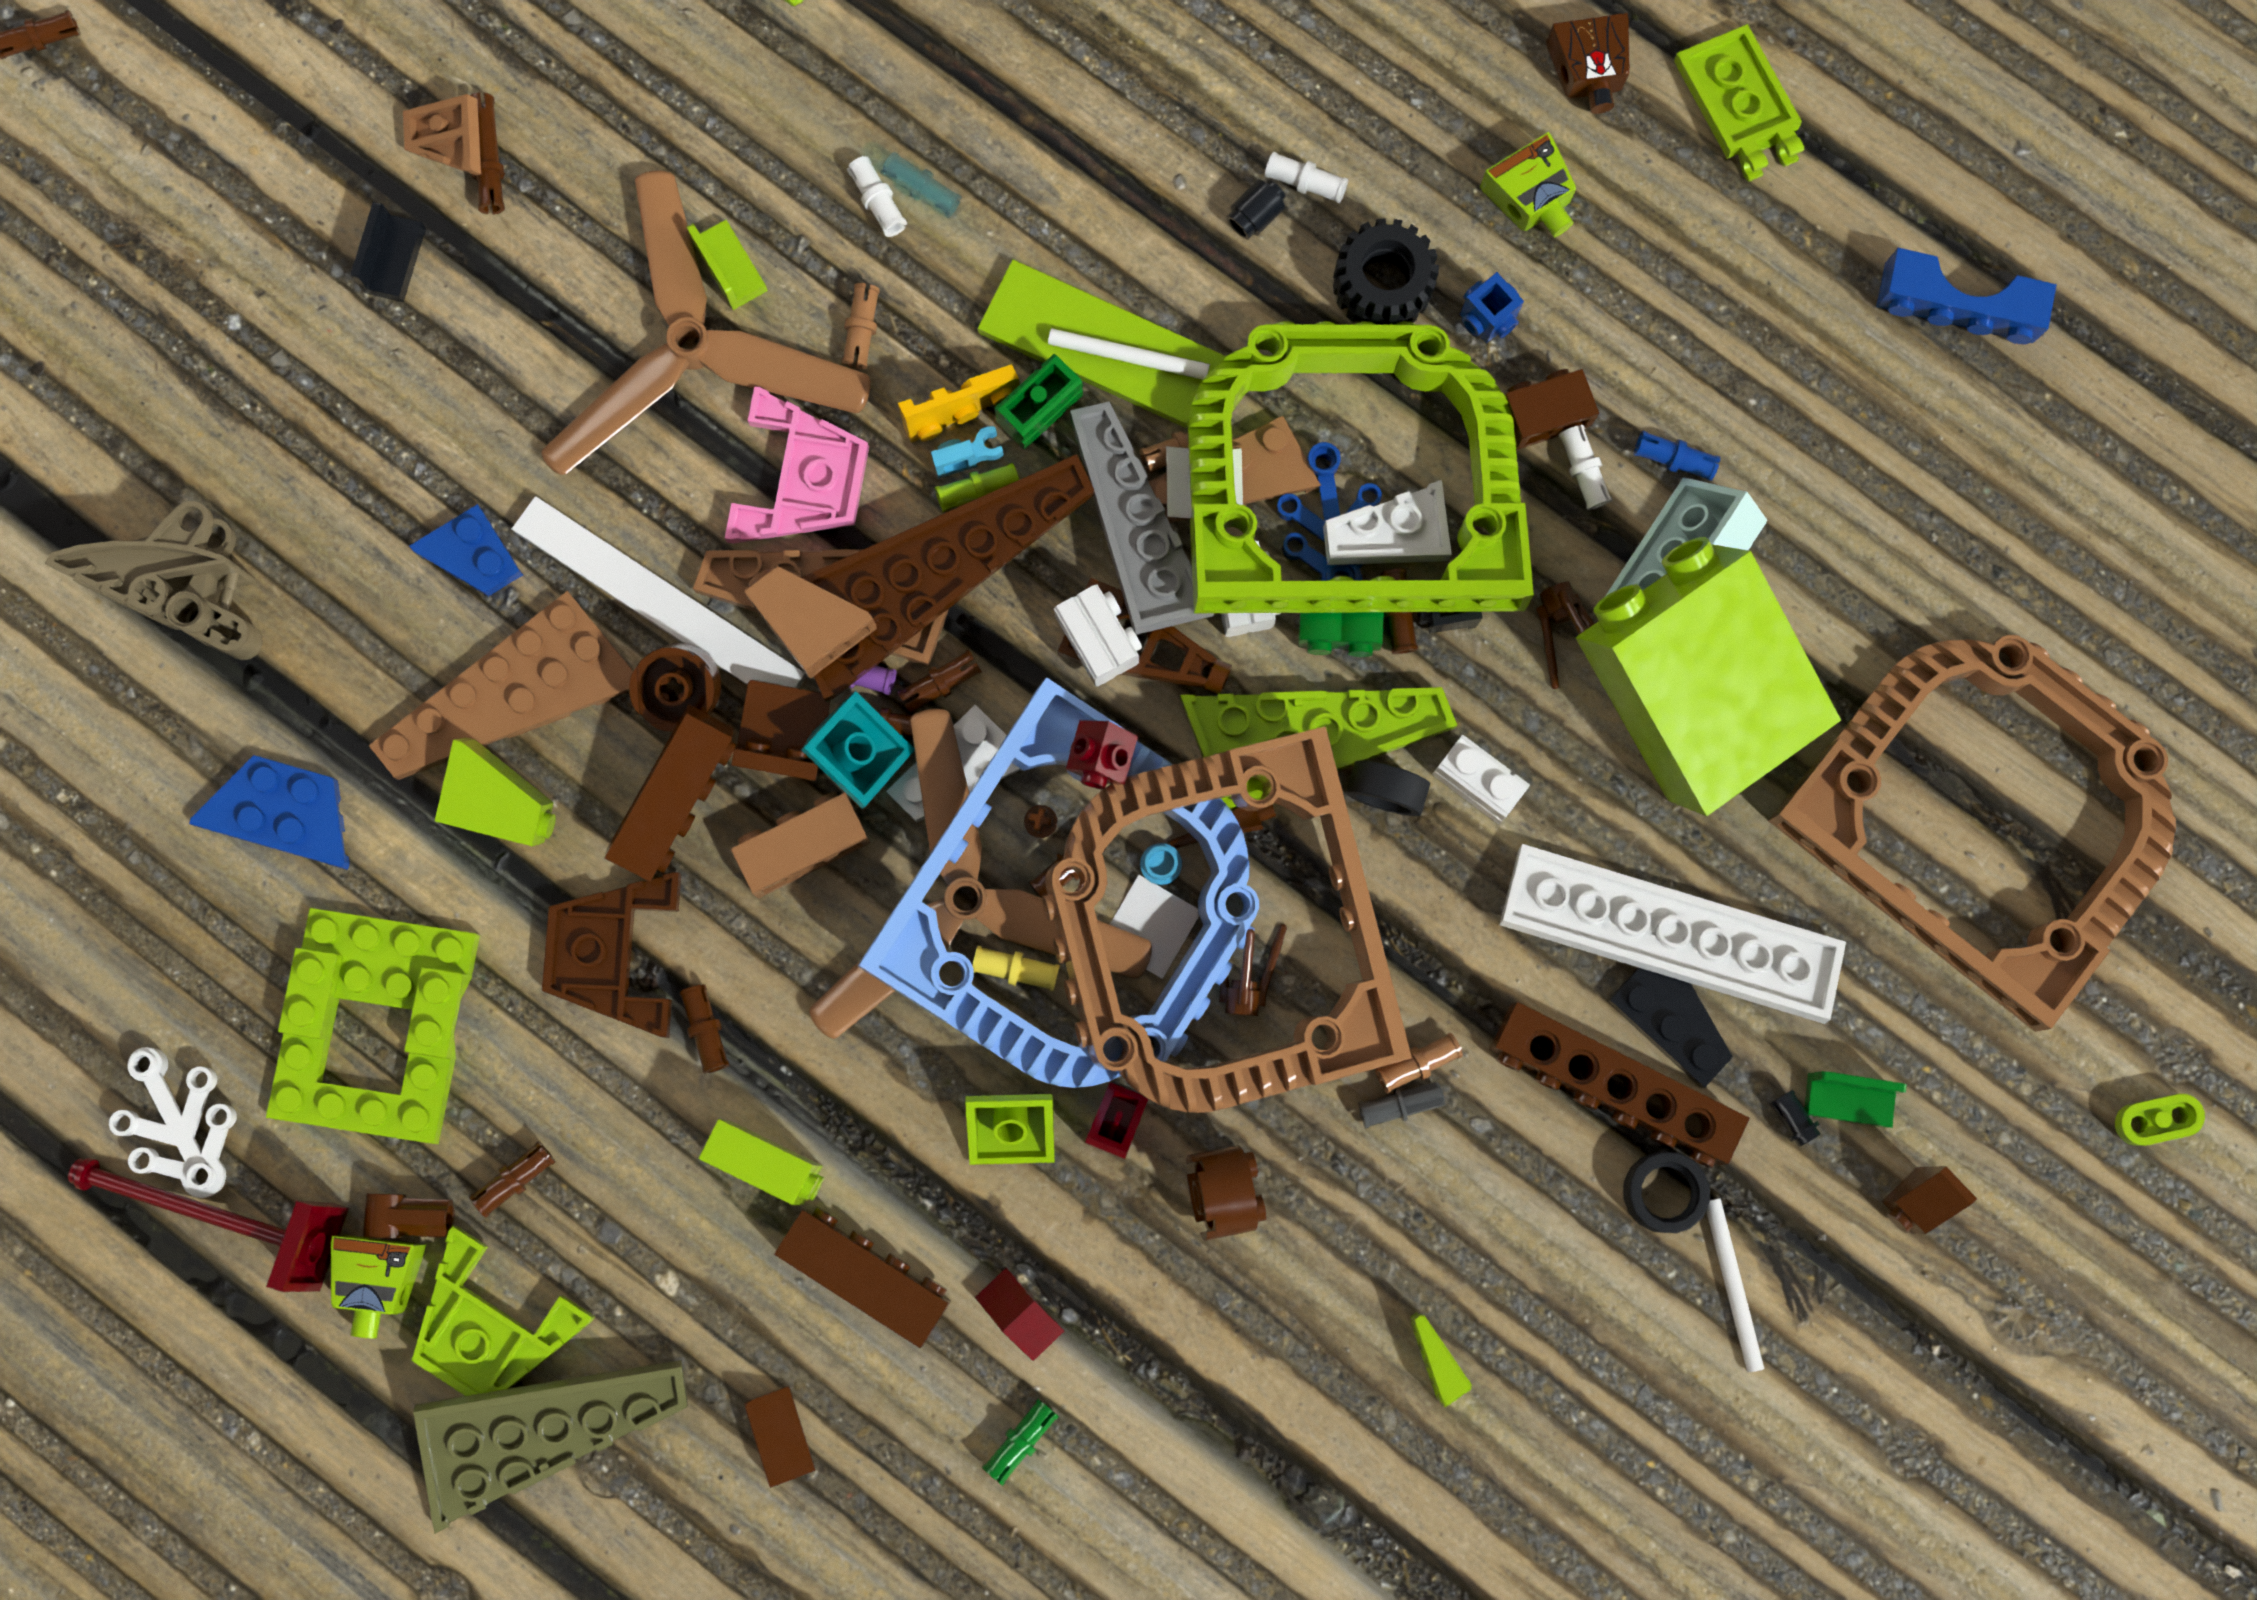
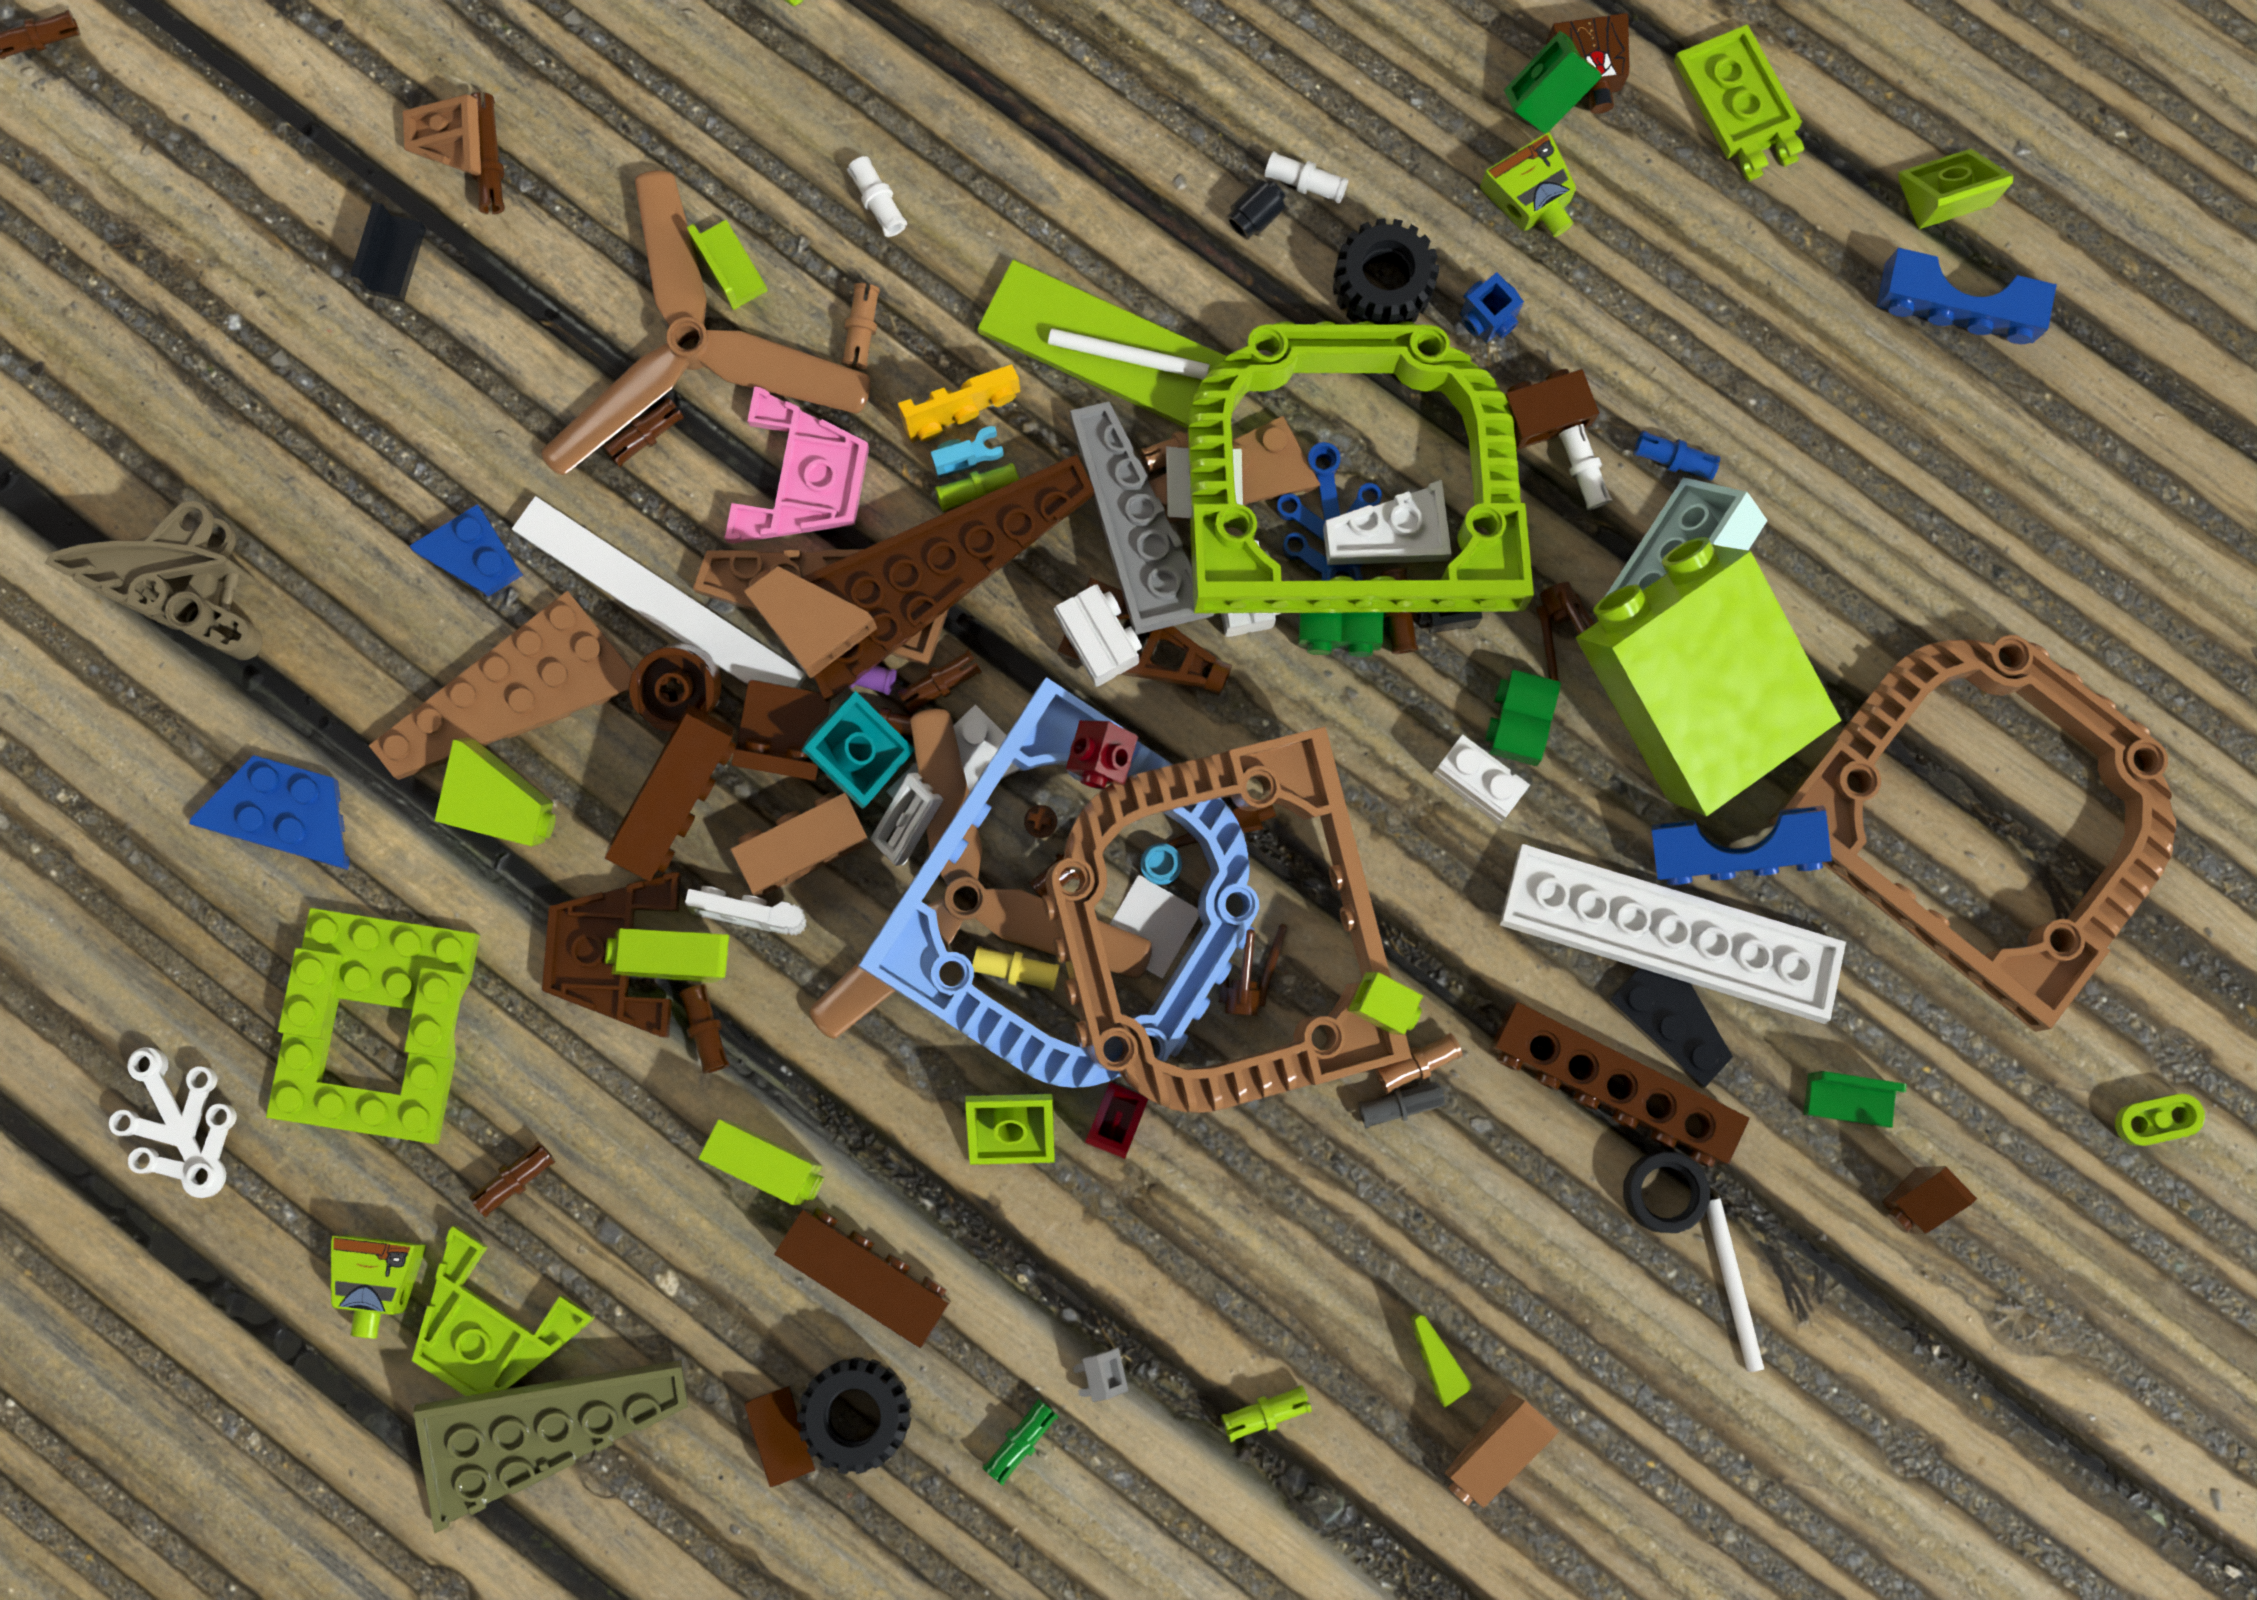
(303, 1245): dark red tile -> none
(398, 1216): reddish brown piece -> none
(643, 432): none -> reddish brown pin
(668, 955): none -> lime slope
(748, 912): none -> white hinge
(827, 1442): none -> black tyre
(910, 823): none -> white tile
(921, 184): clear light blue pin -> none
(1019, 1314): dark red slope -> none
(1039, 401): green brick -> none
(1103, 1374): none -> light grey tile
(1224, 1192): reddish brown brick -> none
(1266, 1413): none -> lime pin
(1356, 721): lime wing -> none
(1386, 1003): none -> lime brick
(1388, 788): black tyre -> none
(1499, 1451): none -> medium nougat slope
(1523, 717): none -> green brick
(1551, 83): none -> green panel
(1795, 1118): black pin -> none
(1796, 839): none -> blue arch
(1952, 186): none -> lime slope

